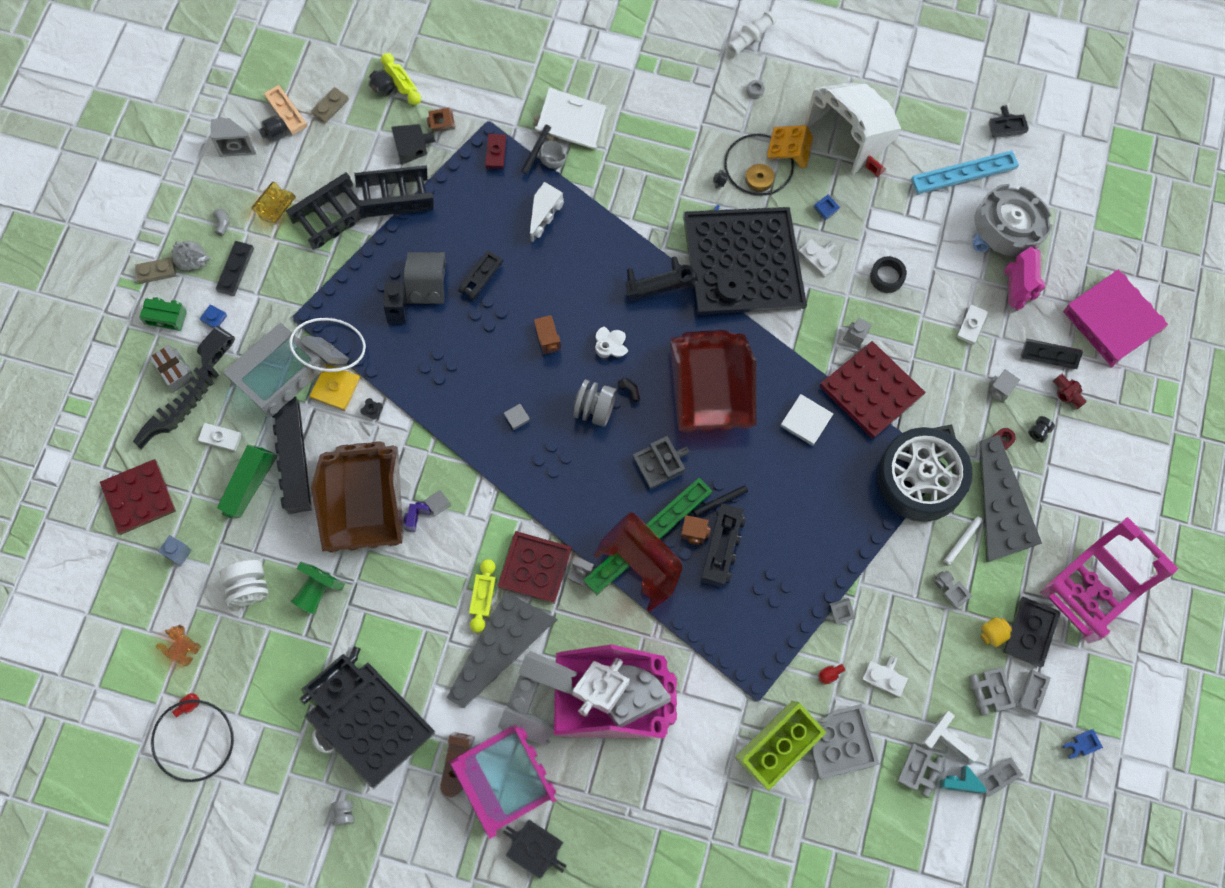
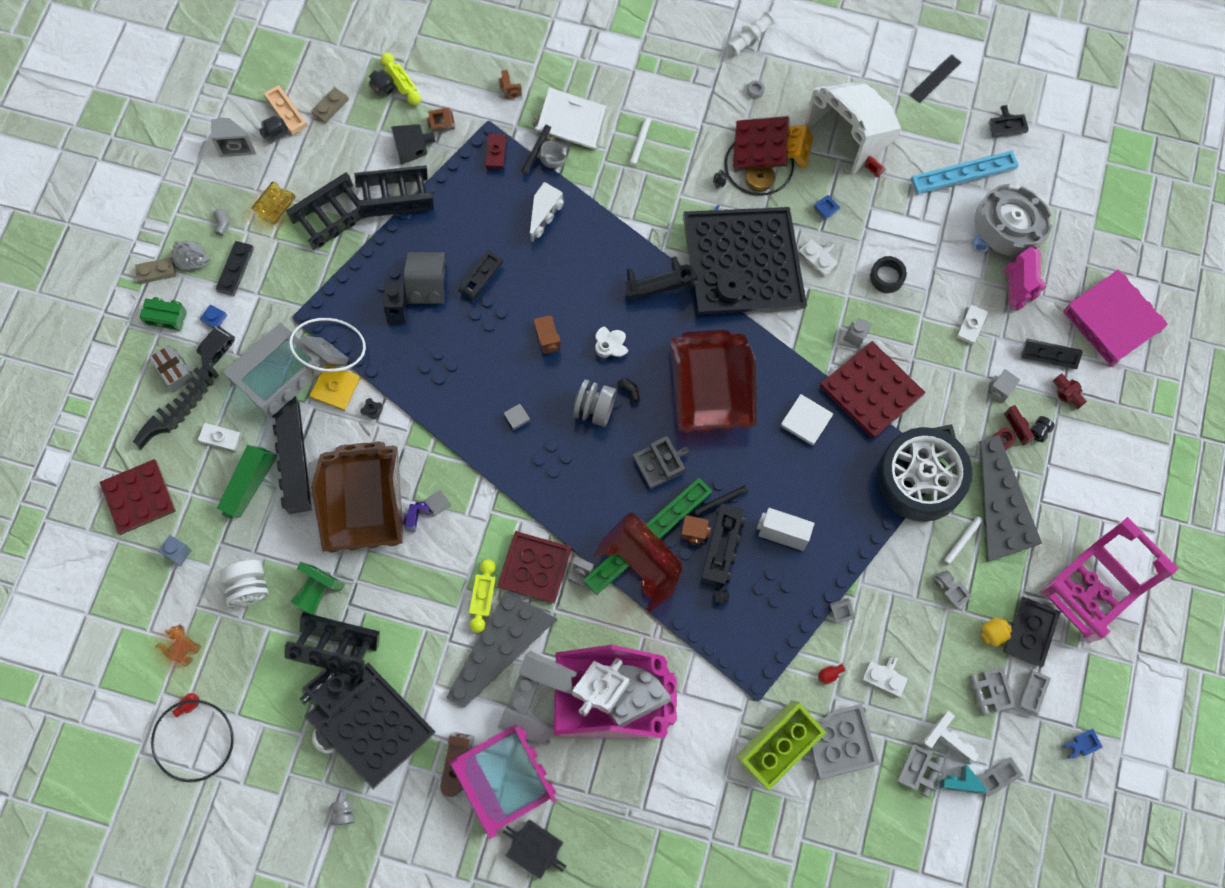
(337, 631): none -> black fence
(510, 91): none -> dark orange bracket
(635, 155): none -> white bar
(721, 595): none -> black plate
(761, 143): none -> dark red plate
(785, 529): none -> white brick
(935, 78): none -> black sticker
(1019, 424): none -> dark red plate

